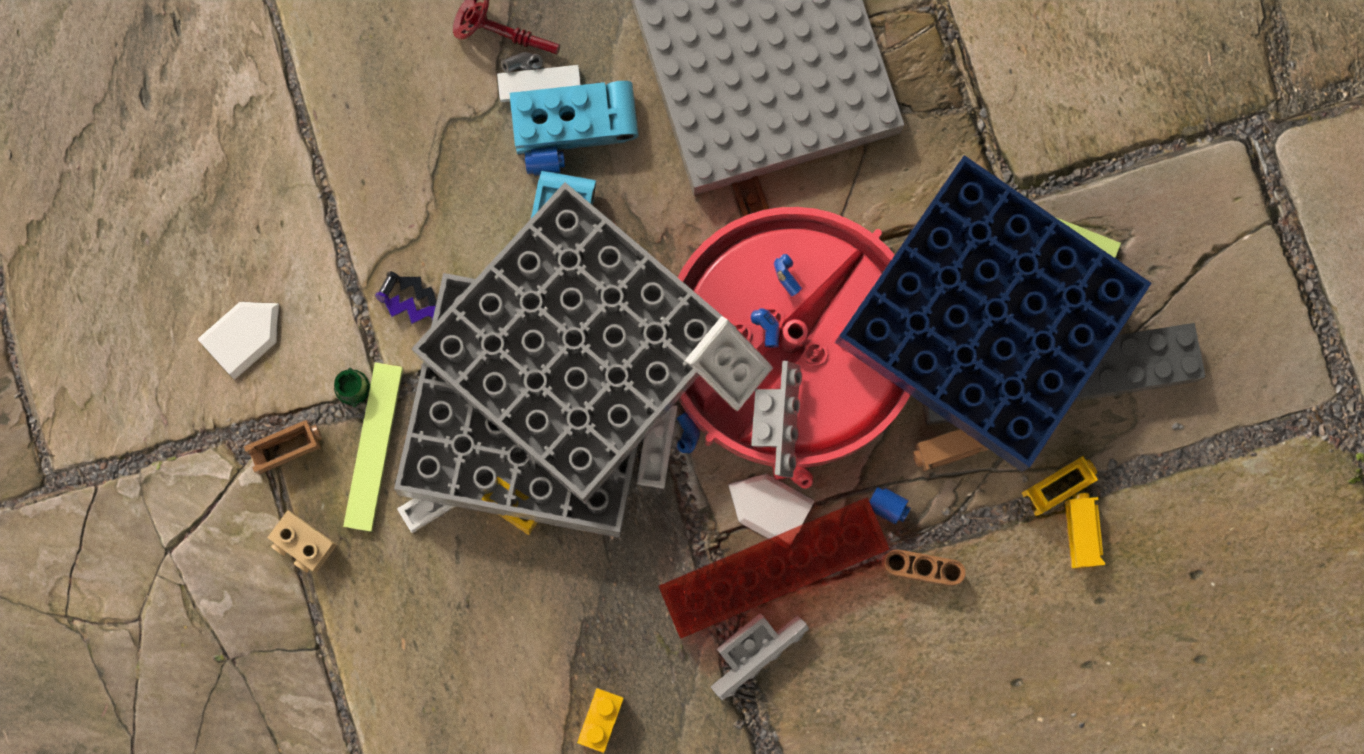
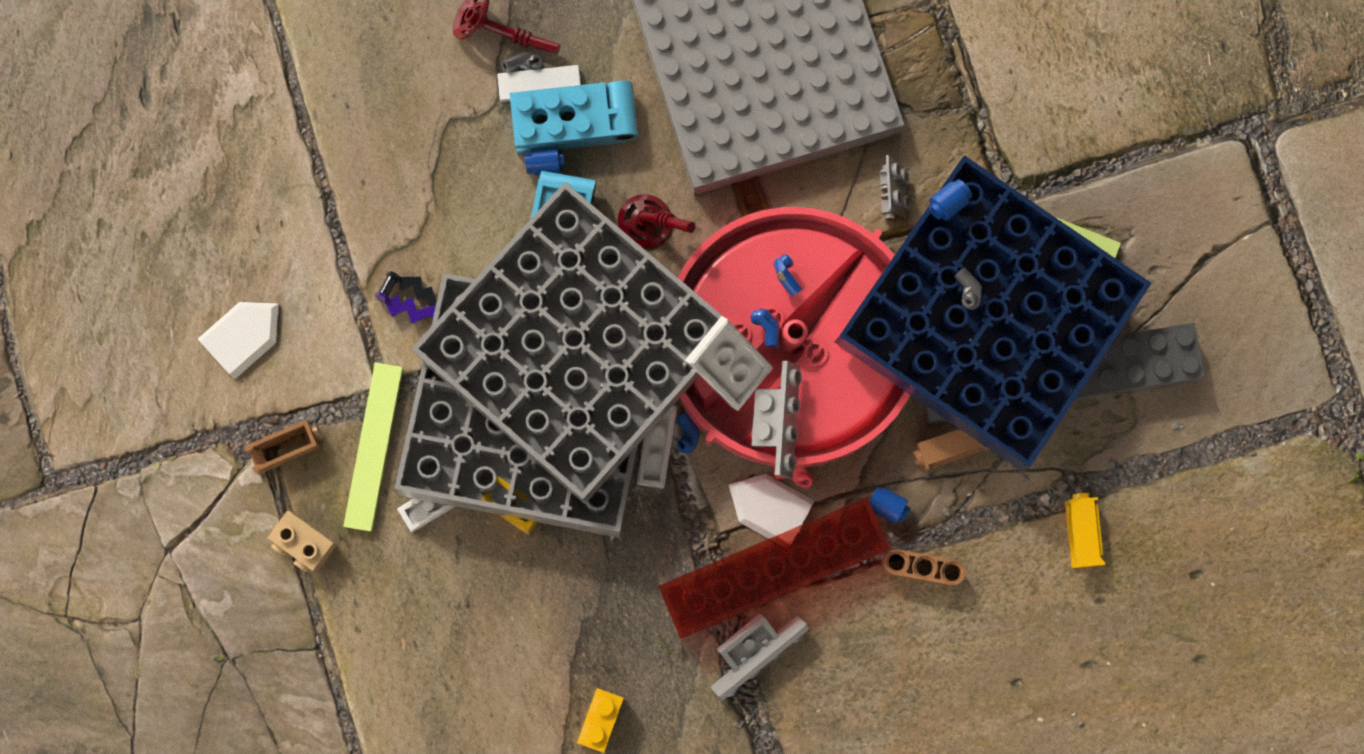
(351, 387): dark green piece -> none
(649, 221): none -> dark red dish
(894, 178): none -> light grey hinge
(950, 200): none -> blue brick
(972, 289): none -> flat silver arm
(1085, 467): yellow window -> none

